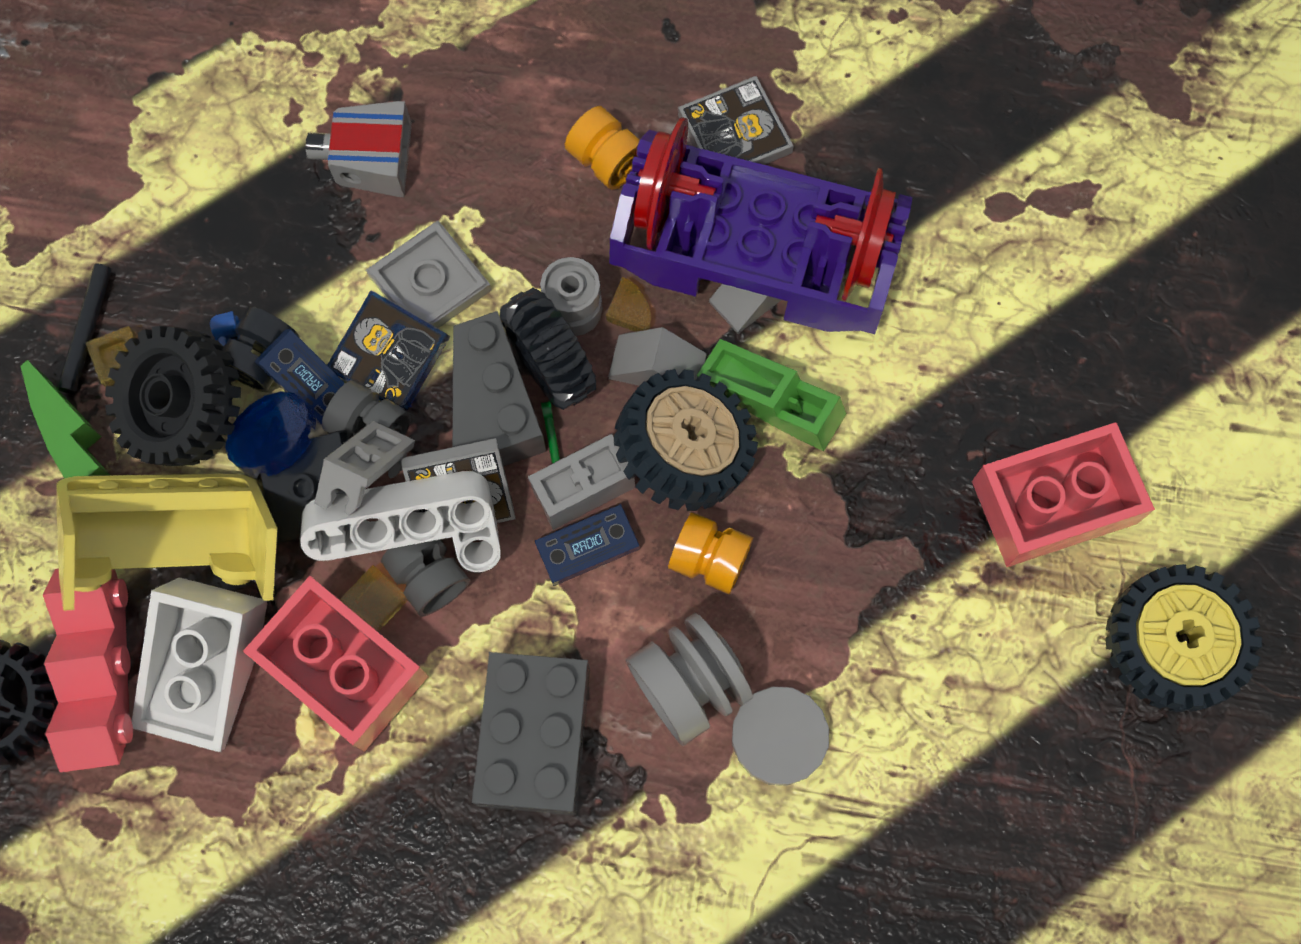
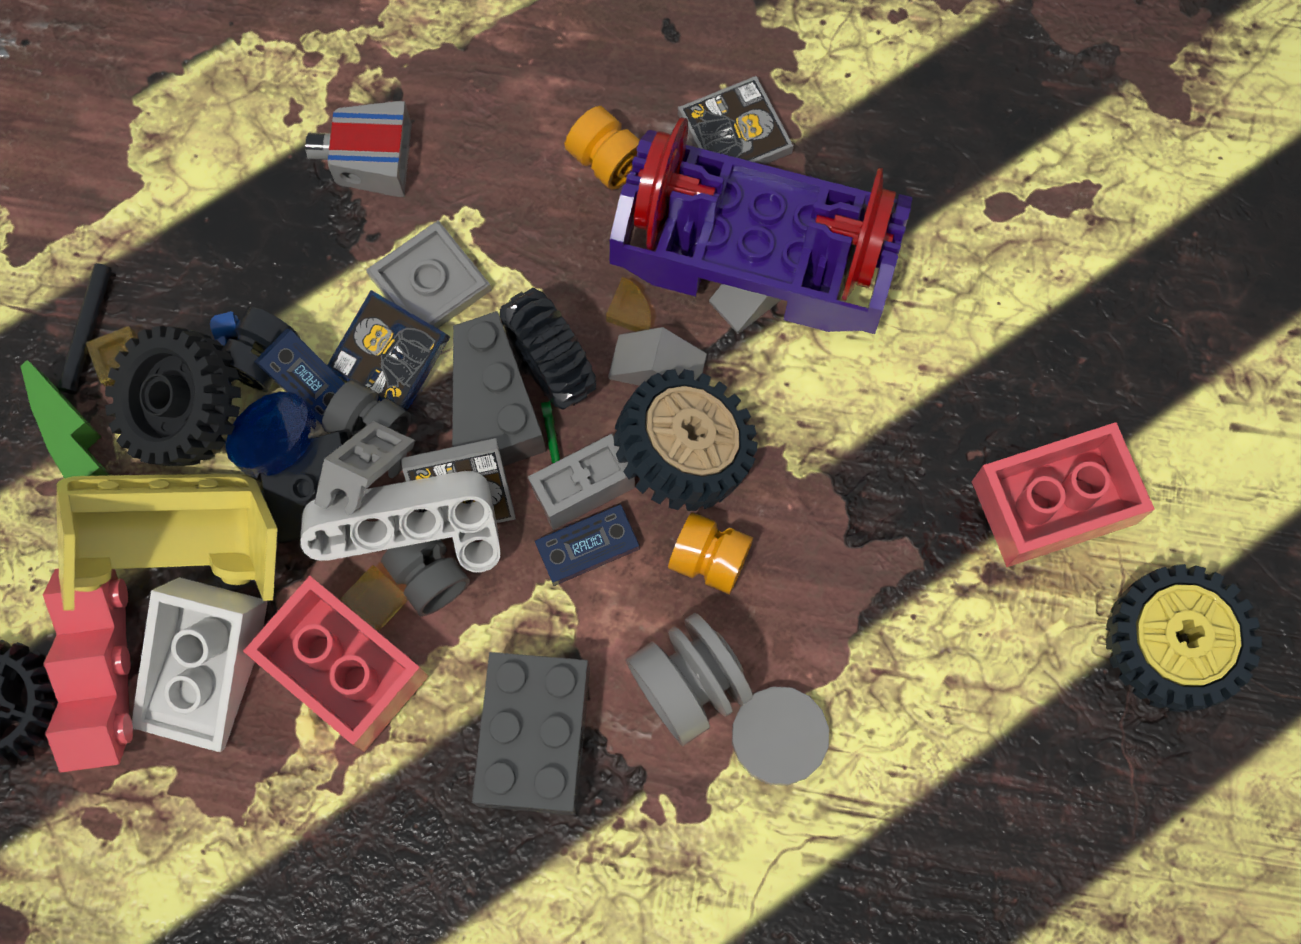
(575, 292): light grey wheel -> none
(775, 394): bright green slope -> none

